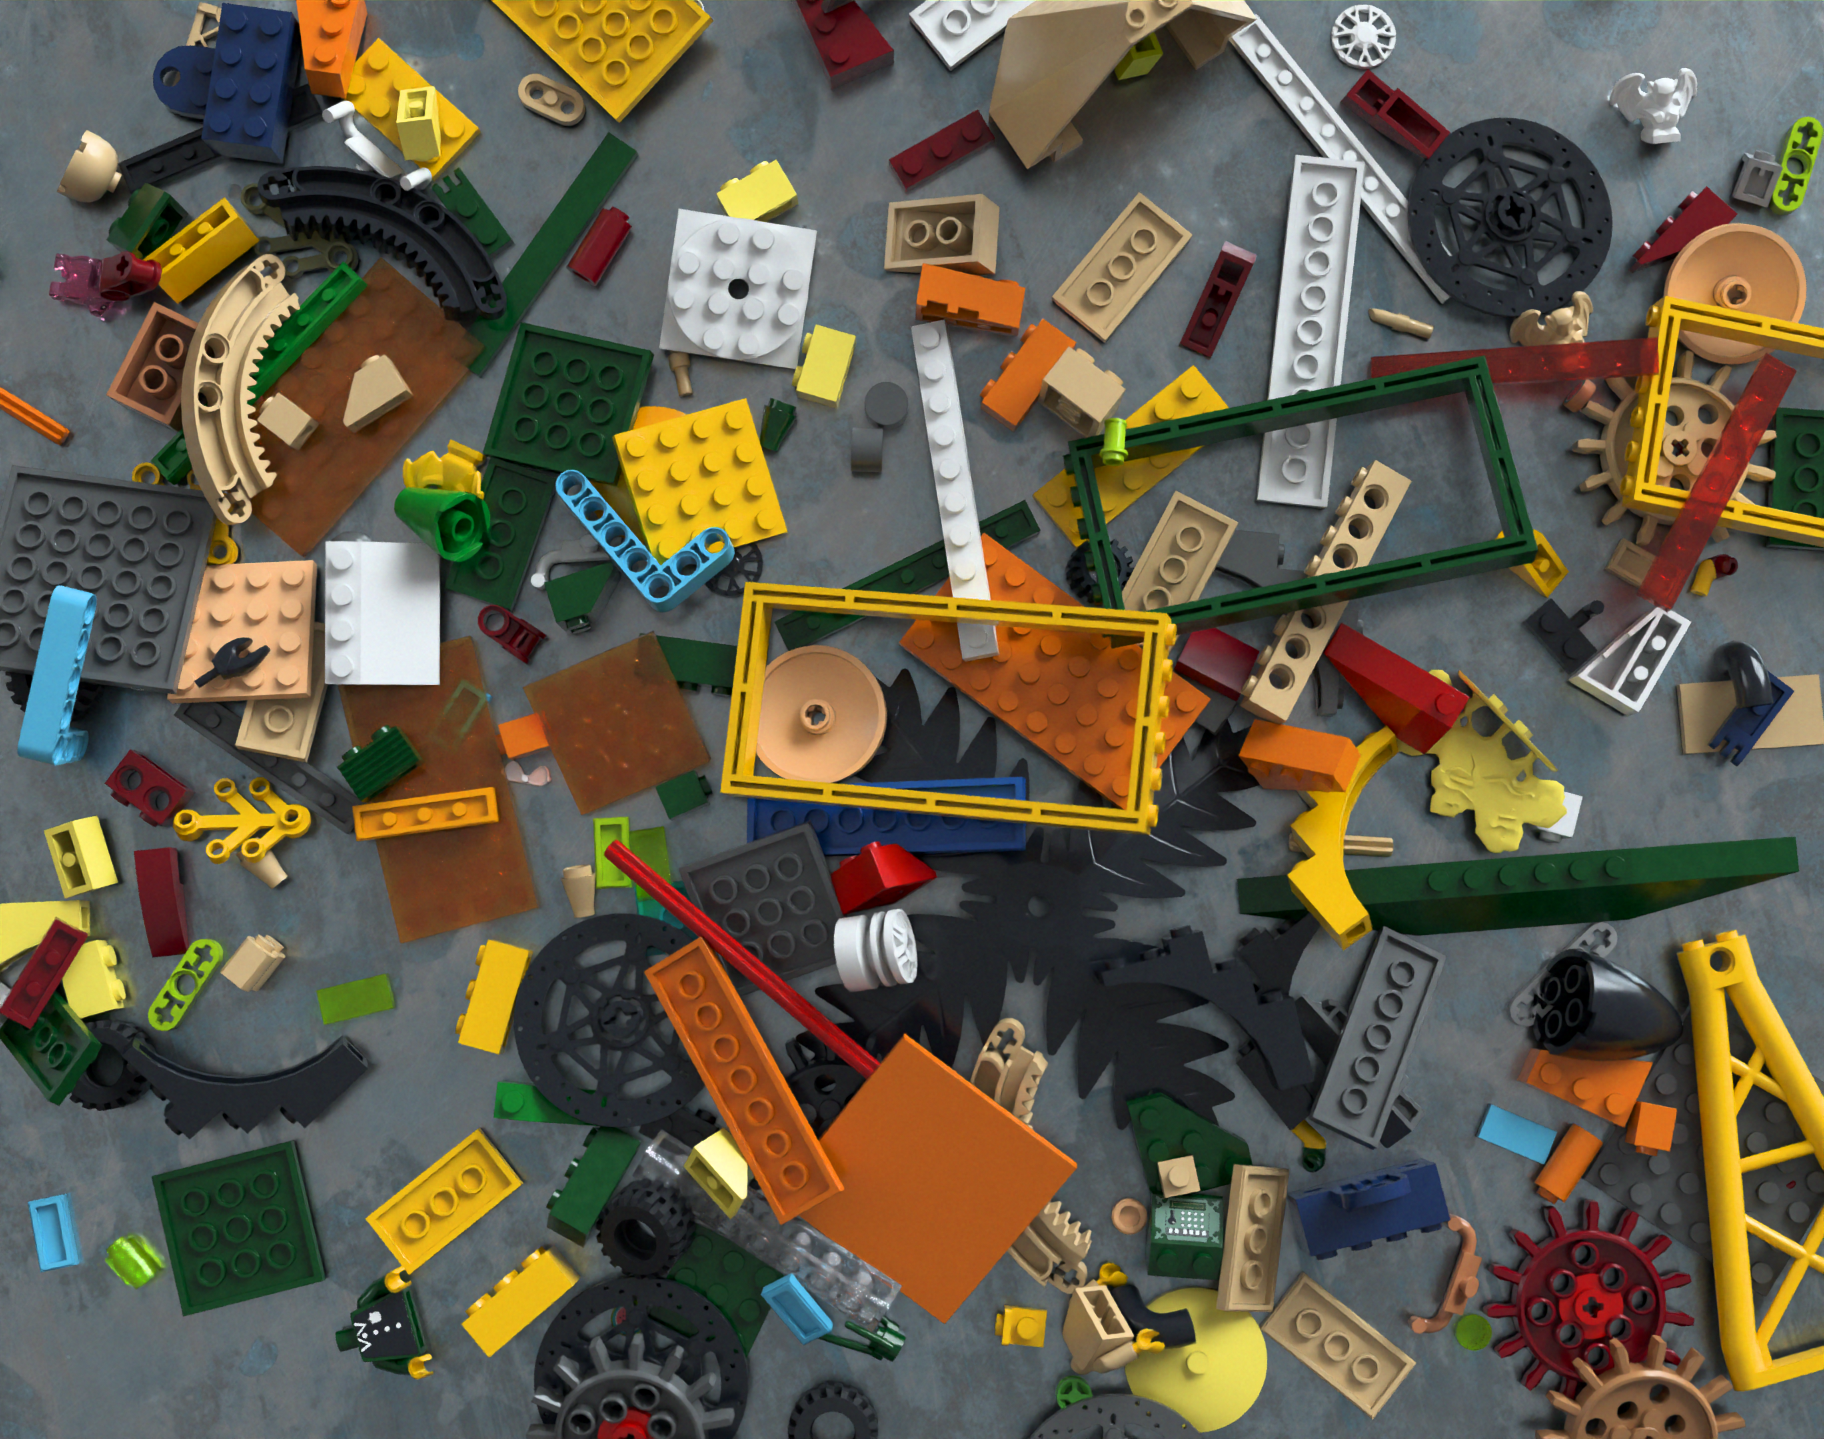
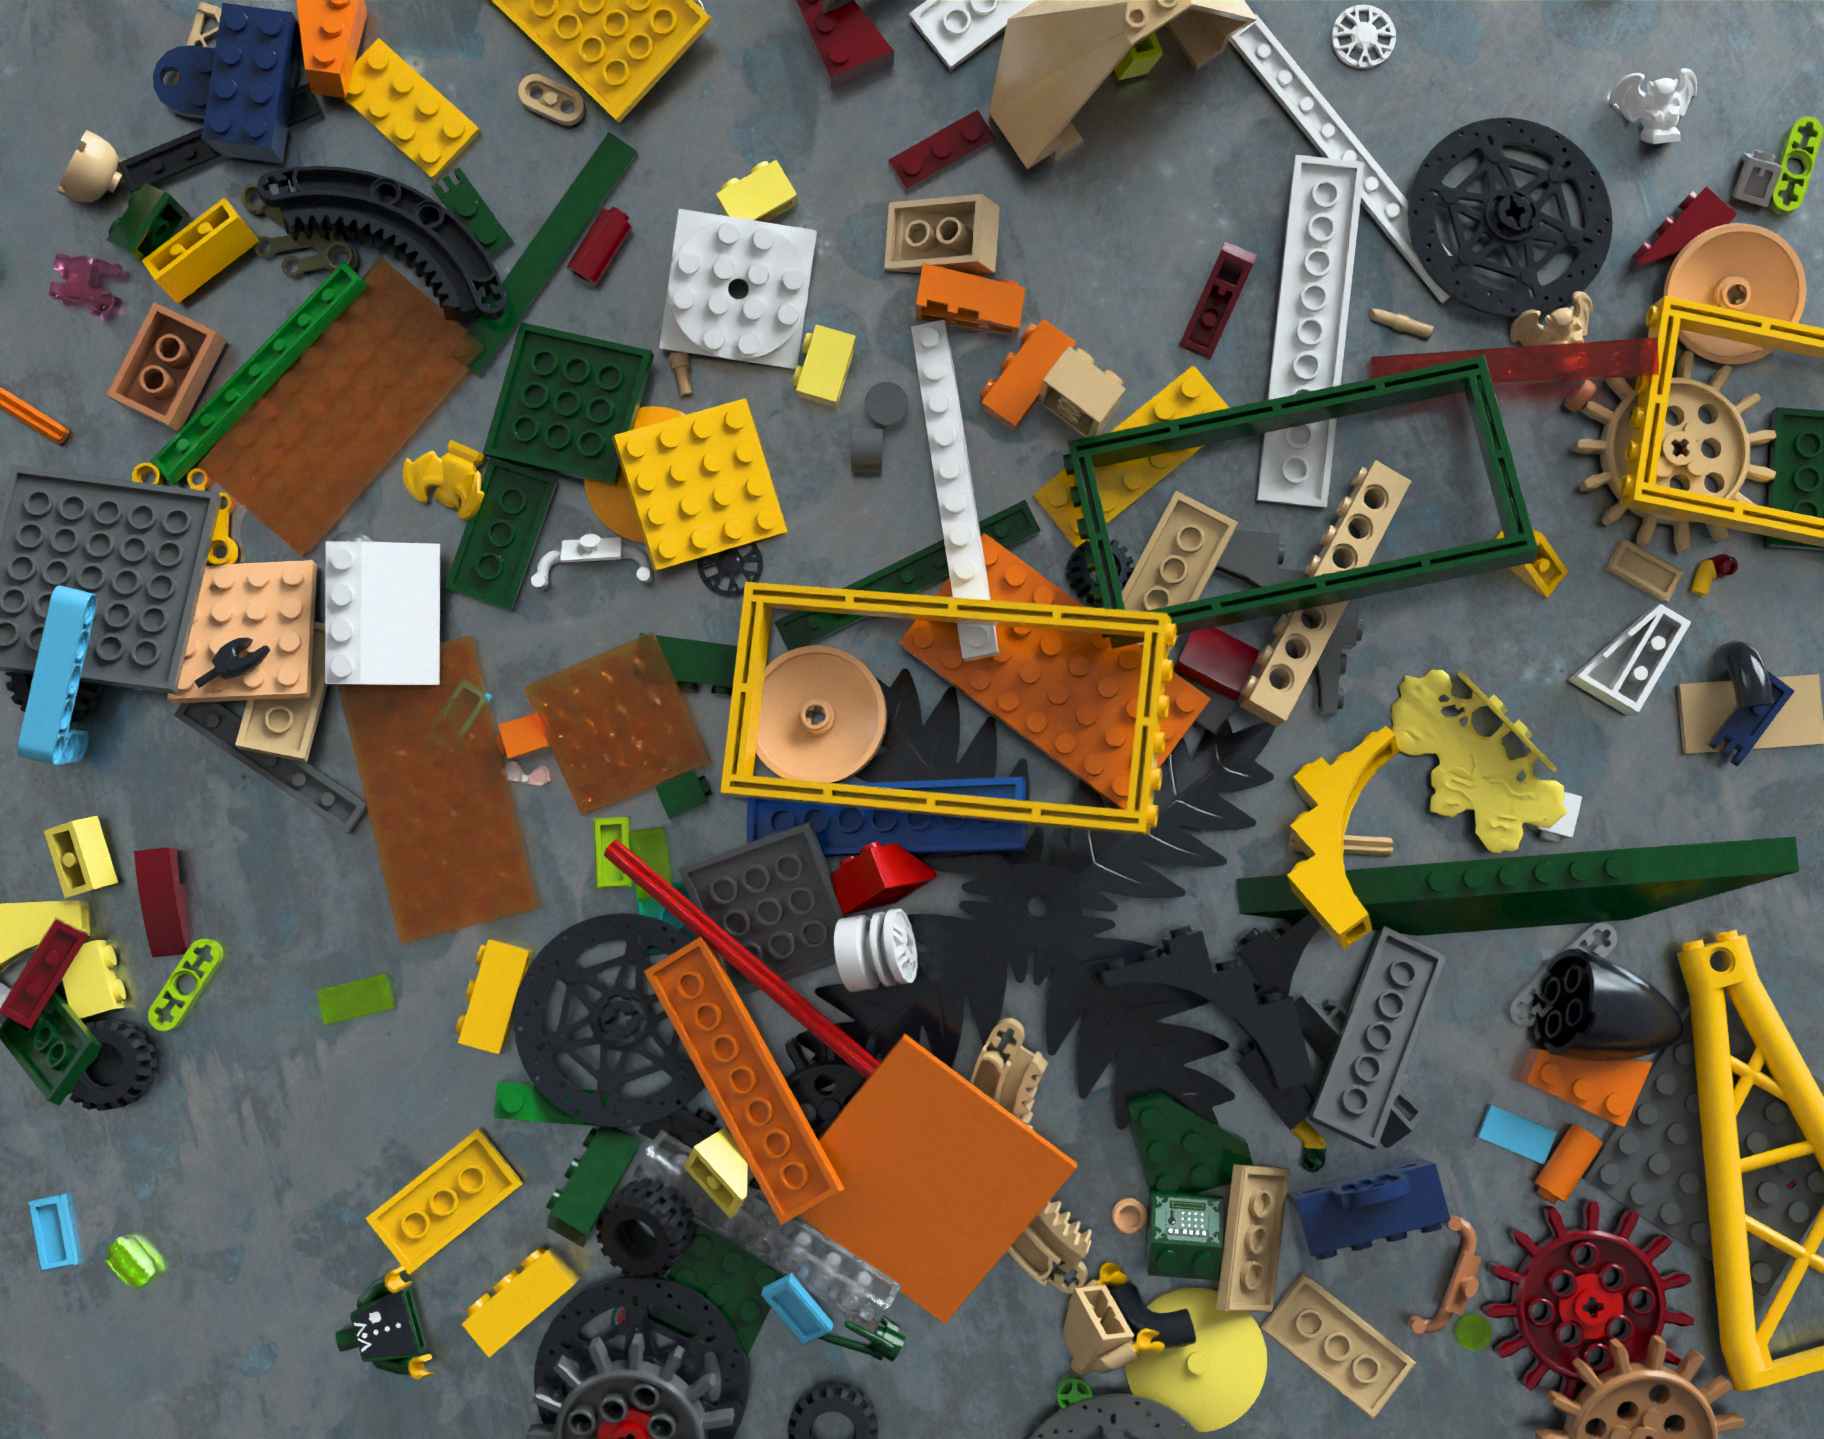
(127, 276): dark red piece -> none
(153, 782): dark red brick -> none
(220, 434): tan gear -> none
(238, 1228): dark green plate -> none
(246, 823): yellow plant -> none
(246, 1100): black arch -> none
(253, 962): tan brick -> none
(266, 870): tan cone -> none
(287, 421): tan brick -> none
(371, 156): white piece -> none
(374, 392): tan slope -> none
(379, 763): dark green brick -> none
(419, 124): light yellow slope -> none
(425, 814): light orange tile -> none
(445, 520): green cone -> none
(512, 633): dark red piece -> none
(580, 889): tan cone -> none
(582, 596): dark green slope -> none
(633, 550): medium azure beam -> none
(776, 423): dark green cone -> none
(1021, 1326): yellow bracket -> none
(1114, 442): lime pin -> none
(1121, 267): tan plate -> none
(1178, 1176): tan plate -> none
(1298, 758): orange wedge -> none
(1395, 115): dark red slope -> none
(1400, 693): red wedge -> none
(1562, 634): black plate -> none
(1651, 1127): orange brick -> none
(1716, 482): clear red tile -> none

